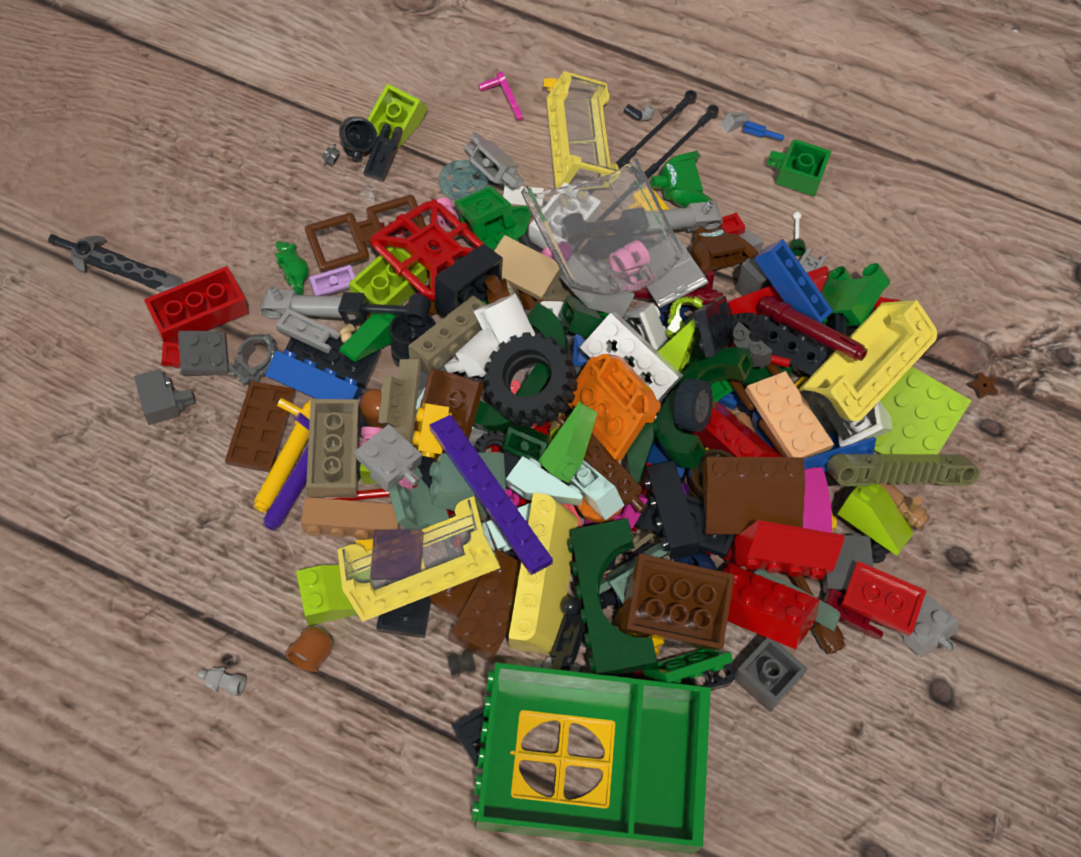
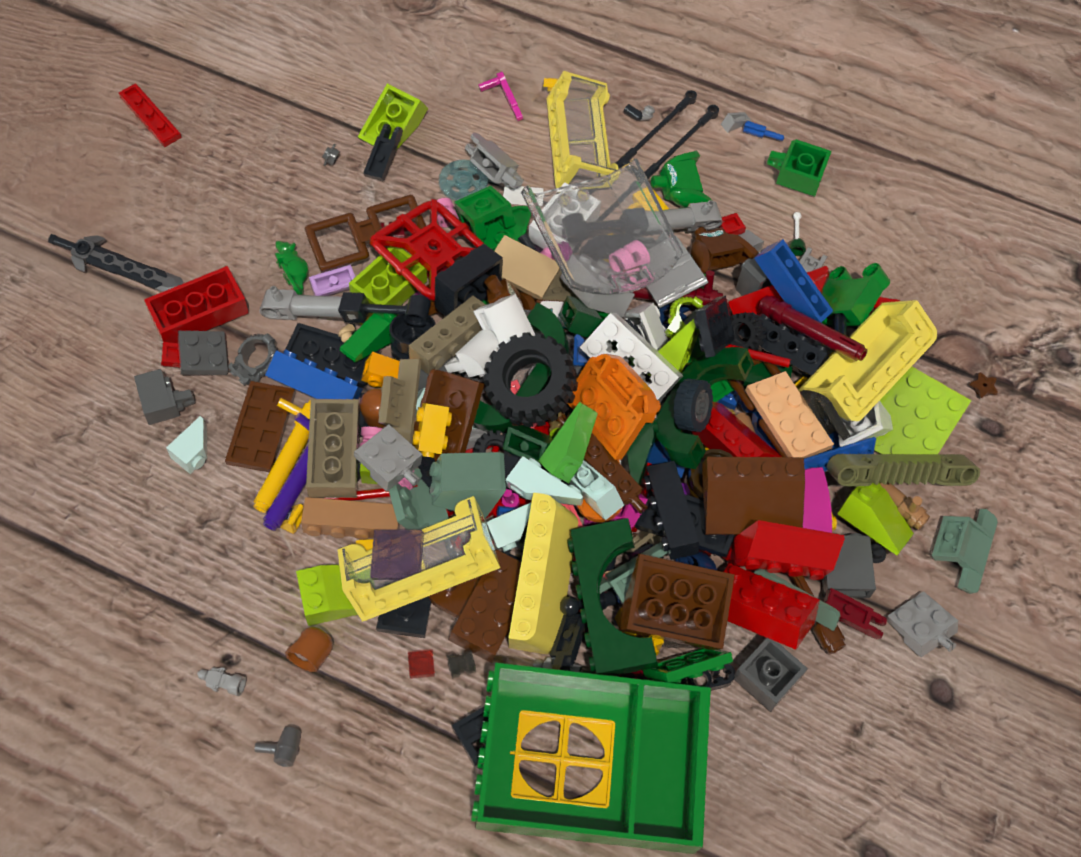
(150, 115): none -> red tile
(190, 446): none -> light aqua slope
(286, 748): none -> flat silver piece
(293, 519): none -> yellow slope
(306, 330): light grey hinge -> none
(357, 136): black piece -> none
(377, 367): none -> light orange brick
(421, 664): none -> clear red tile
(491, 495): dark purple plate -> none
(758, 351): dark grey cylinder -> none
(883, 598): red plate -> none
(968, 544): none -> sand green plate

